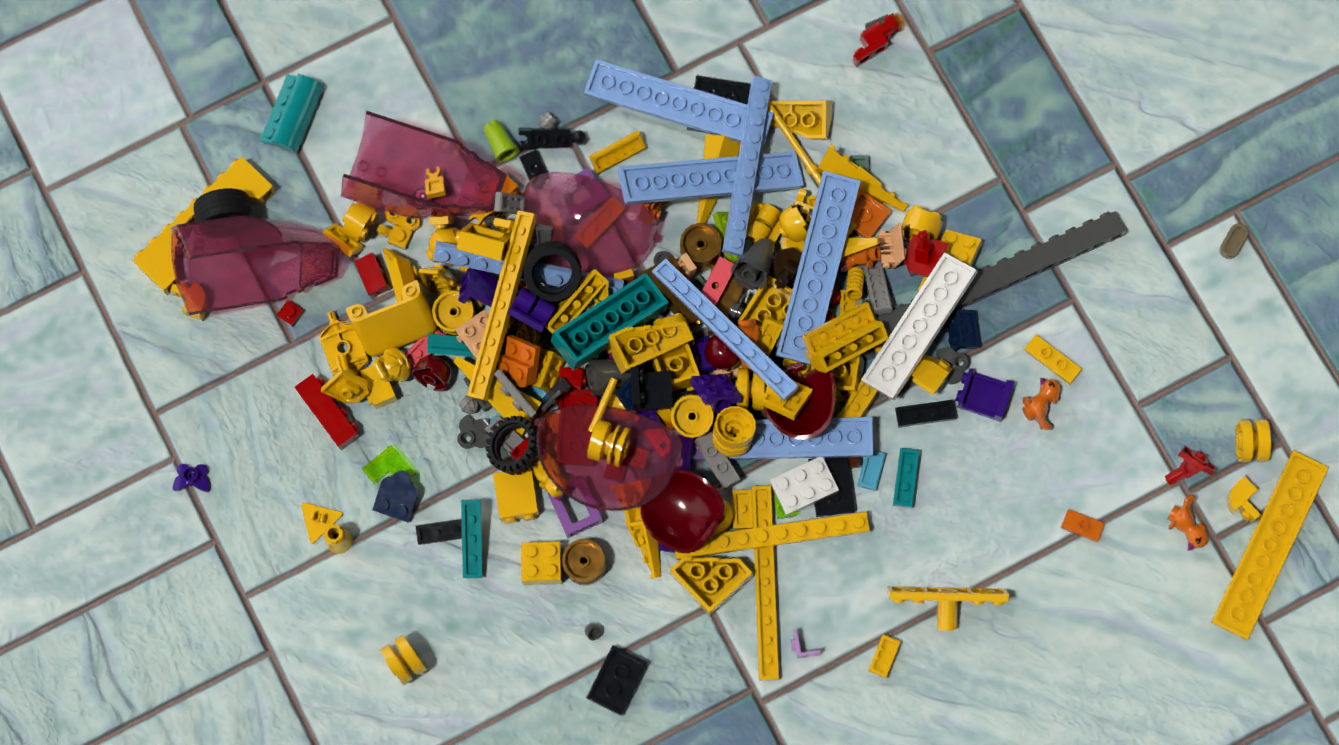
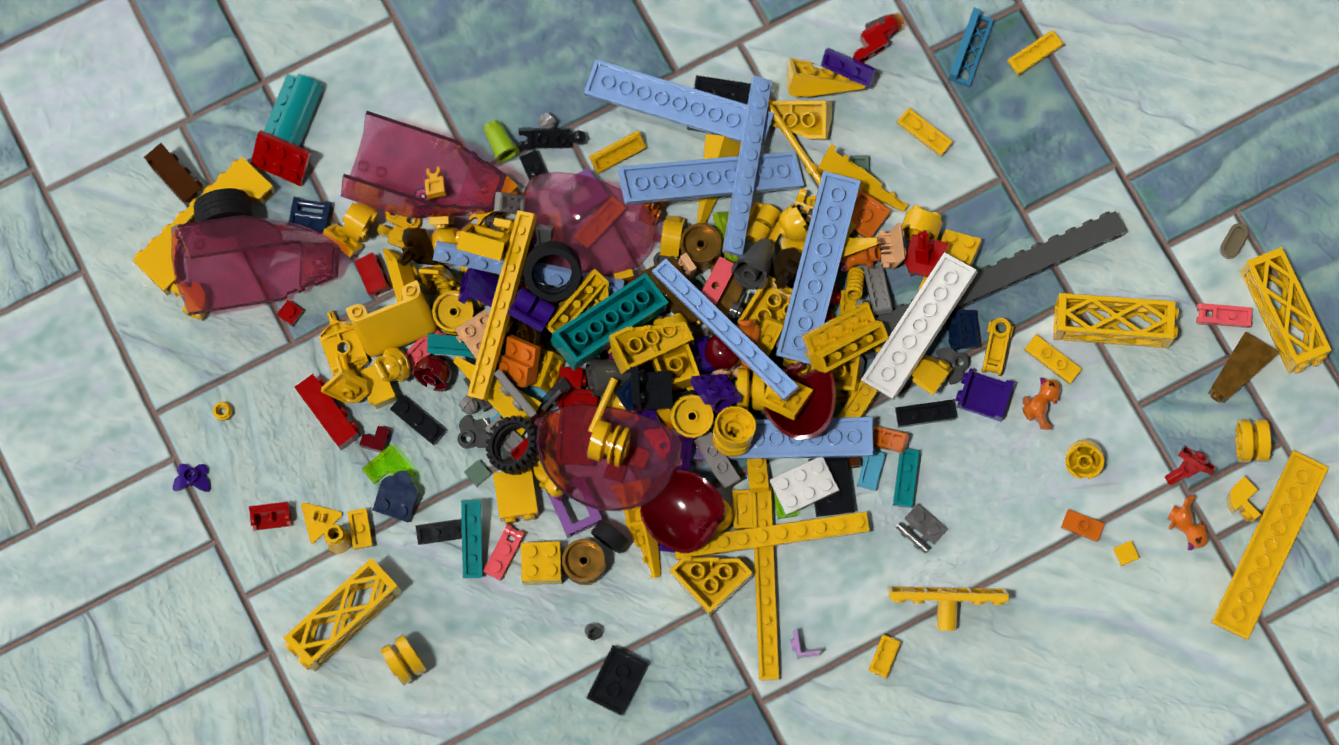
(174, 175): none -> reddish brown wedge
(222, 405): none -> yellow plate
(270, 516): none -> red hinge
(280, 158): none -> red plate
(311, 220): none -> dark blue plate
(326, 608): none -> yellow piece
(360, 529): none -> yellow plate
(378, 442): none -> dark red piece
(416, 247): none -> dark brown piece
(418, 420): none -> black plate
(477, 473): none -> sand green tile
(503, 553): none -> coral plate
(609, 536): none -> black tyre
(671, 236): none -> yellow brick
(757, 475): none -> yellow plate
(812, 81): none -> yellow wedge
(848, 67): none -> dark purple plate
(889, 439): none -> orange plate
(924, 132): none -> yellow plate
(925, 524): none -> flat silver plate
(968, 35): none -> dark azure fence
(996, 346): none -> yellow piece
(1035, 52): none -> yellow plate
(1084, 459): none -> yellow cylinder
(1125, 553): none -> yellow tile
(1158, 338): none -> yellow piece
(1224, 315): none -> coral plate
(1243, 364): none -> pearl gold slope
(1273, 318): none -> yellow piece

